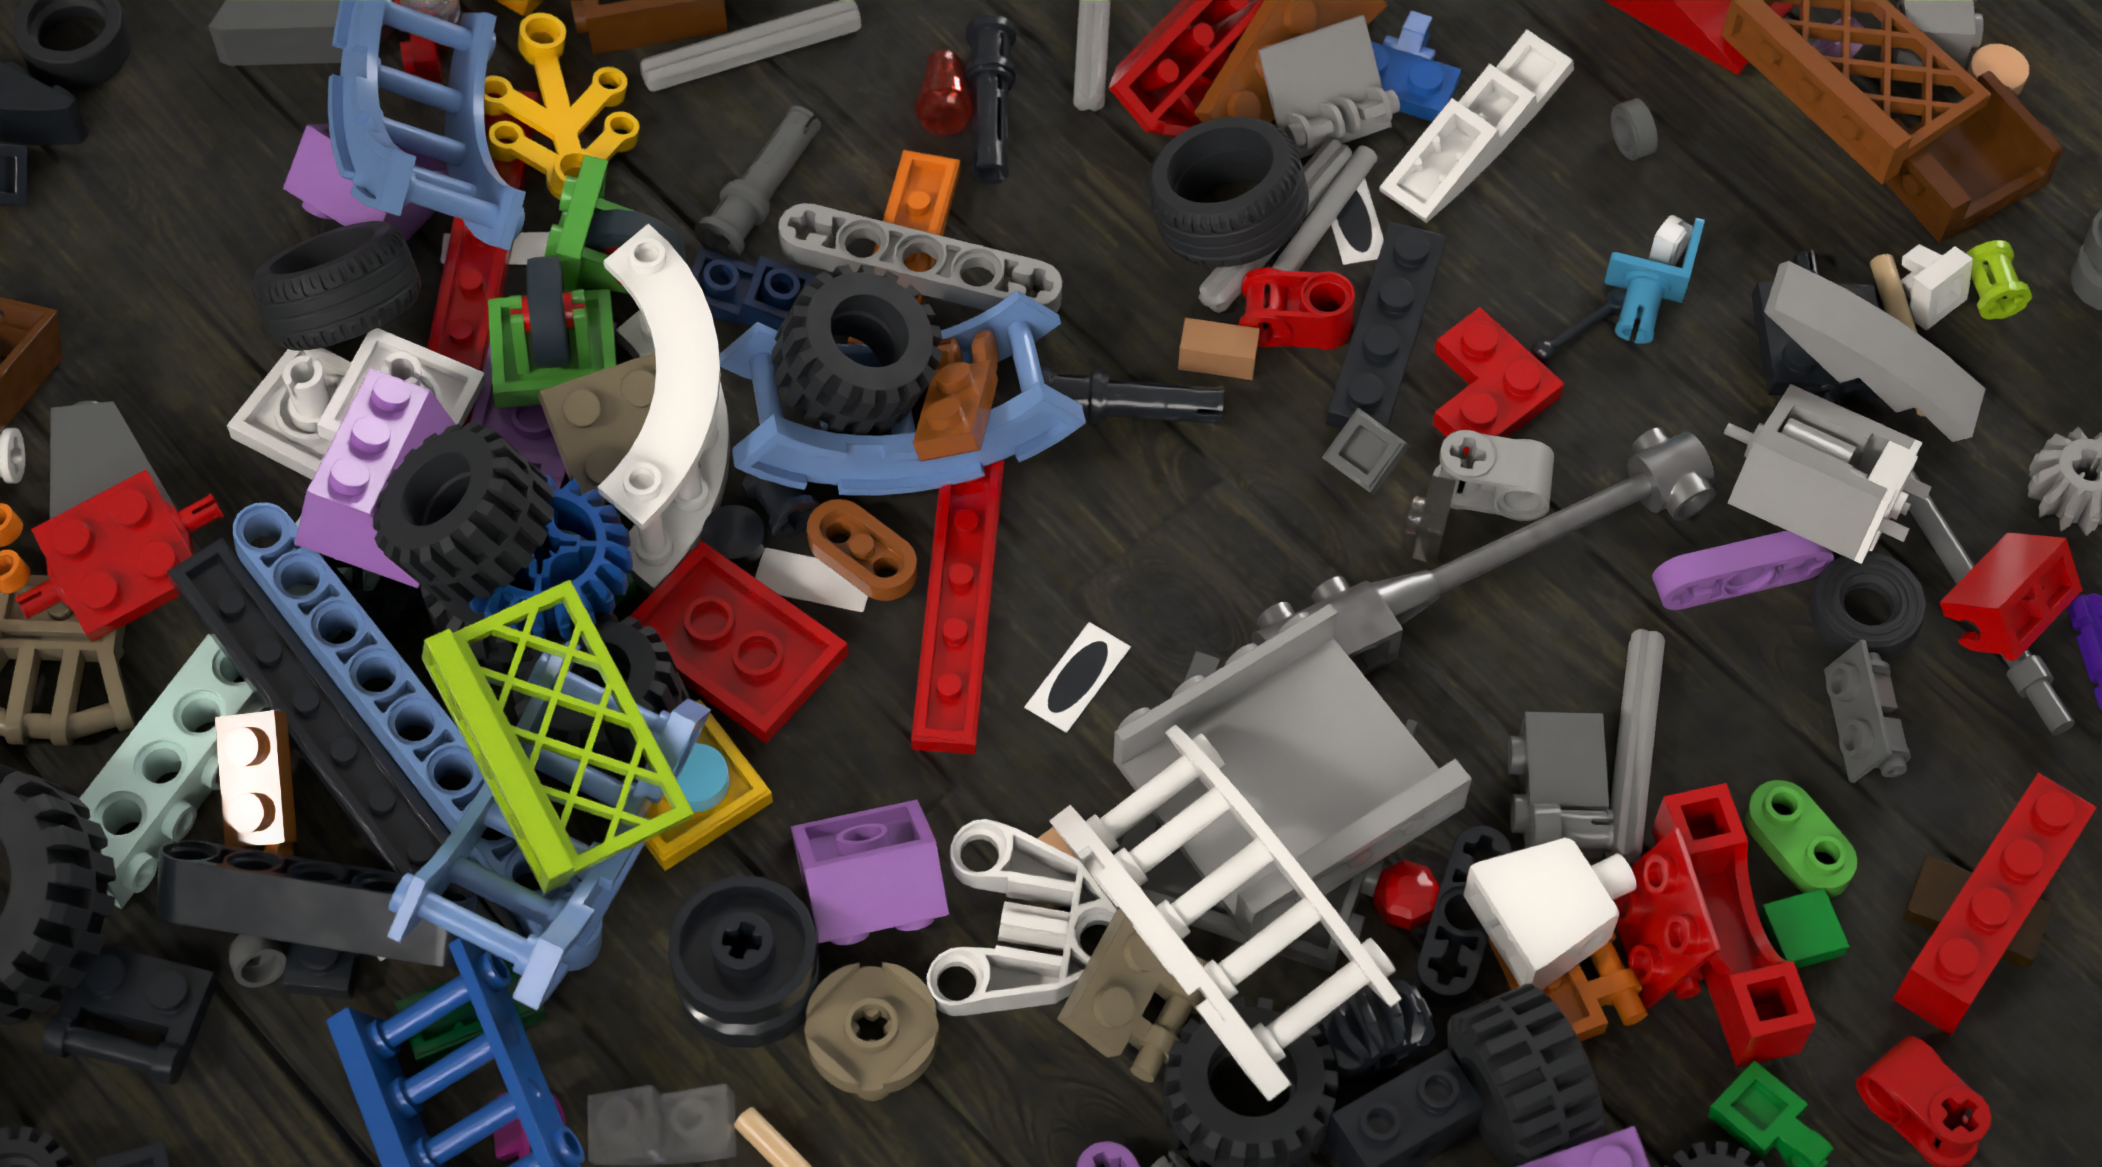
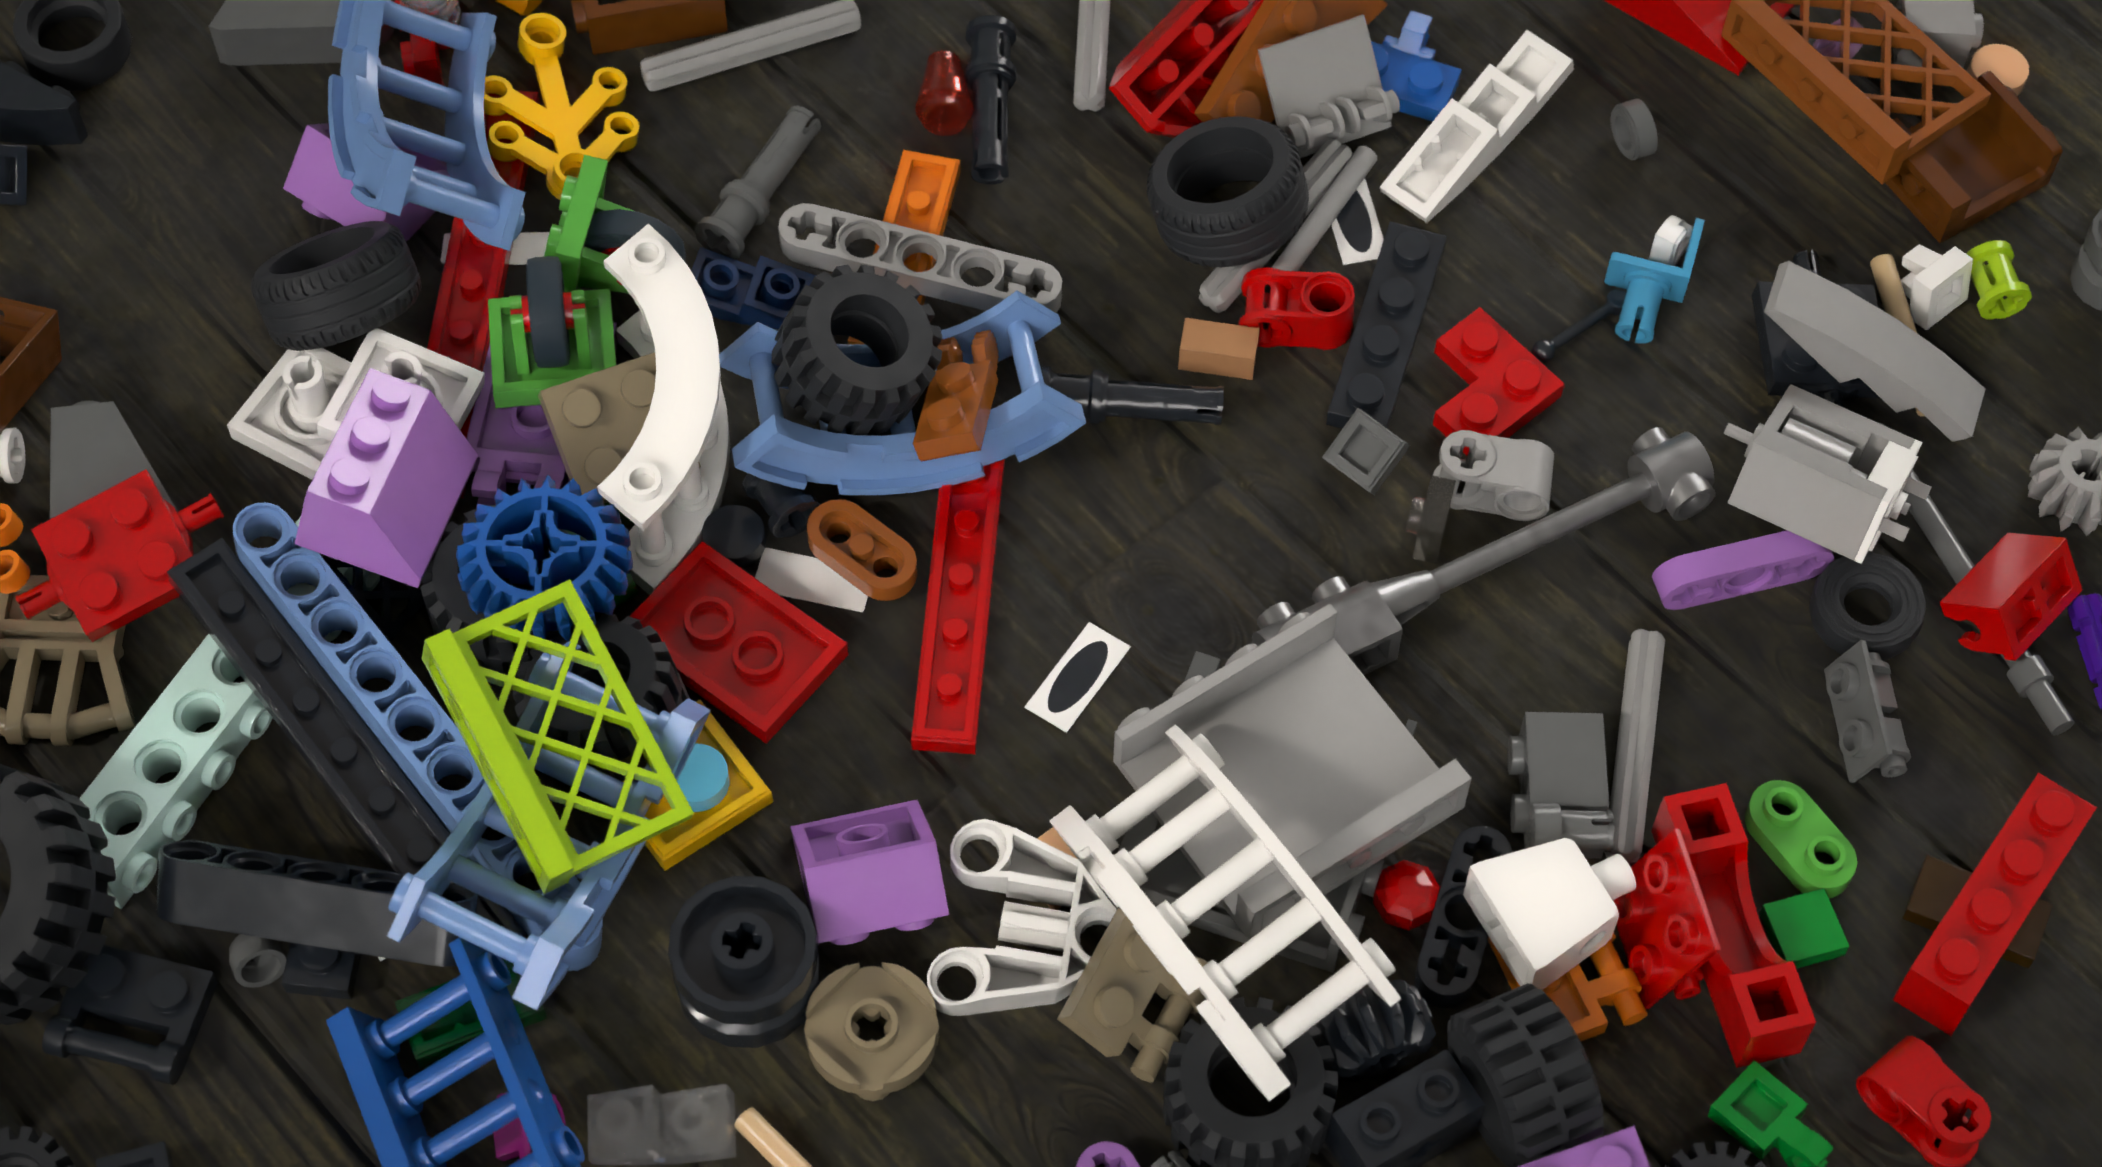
(256, 781): hinge -> none
(463, 513): black tyre -> none

